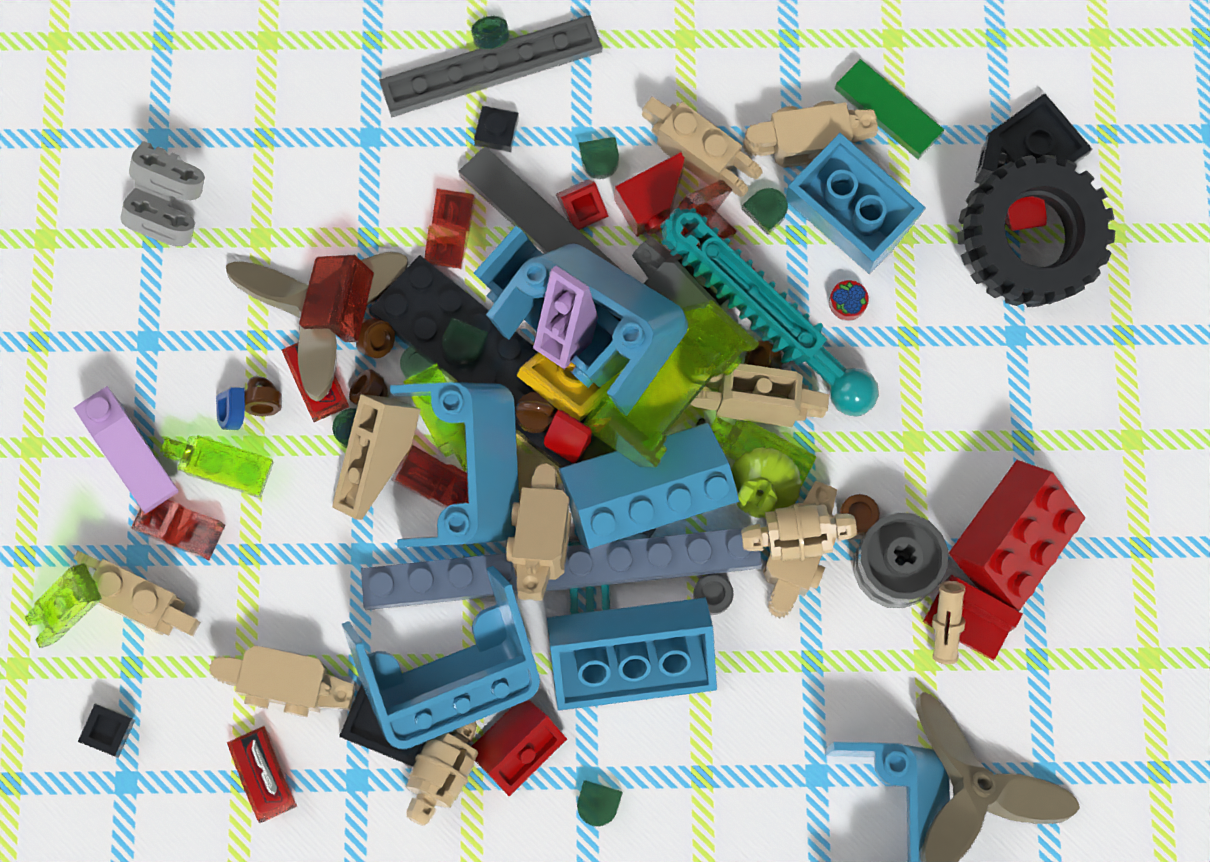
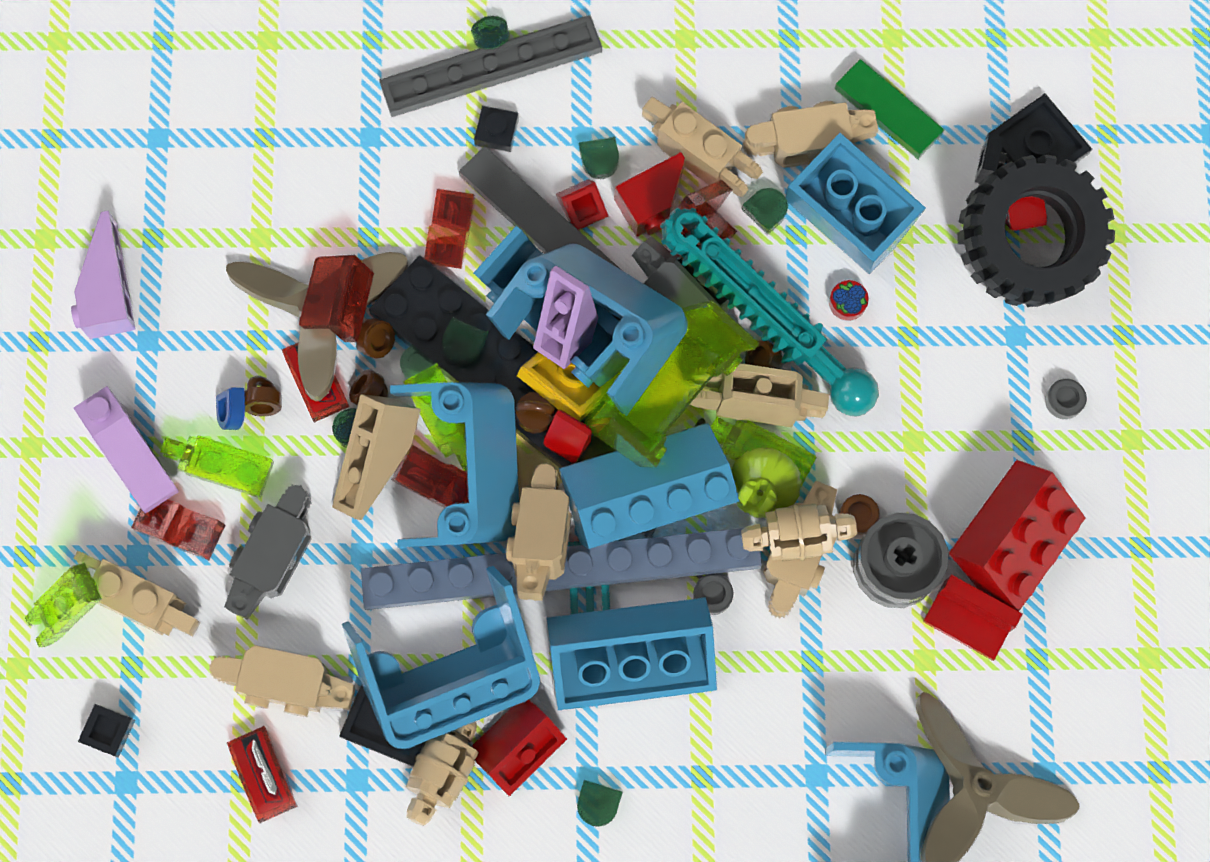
(102, 287): none -> lavender slope
(157, 183): light grey piece -> none
(270, 553): none -> dark grey hinge
(950, 601): tan pin -> none
(1065, 399): none -> dark grey tile

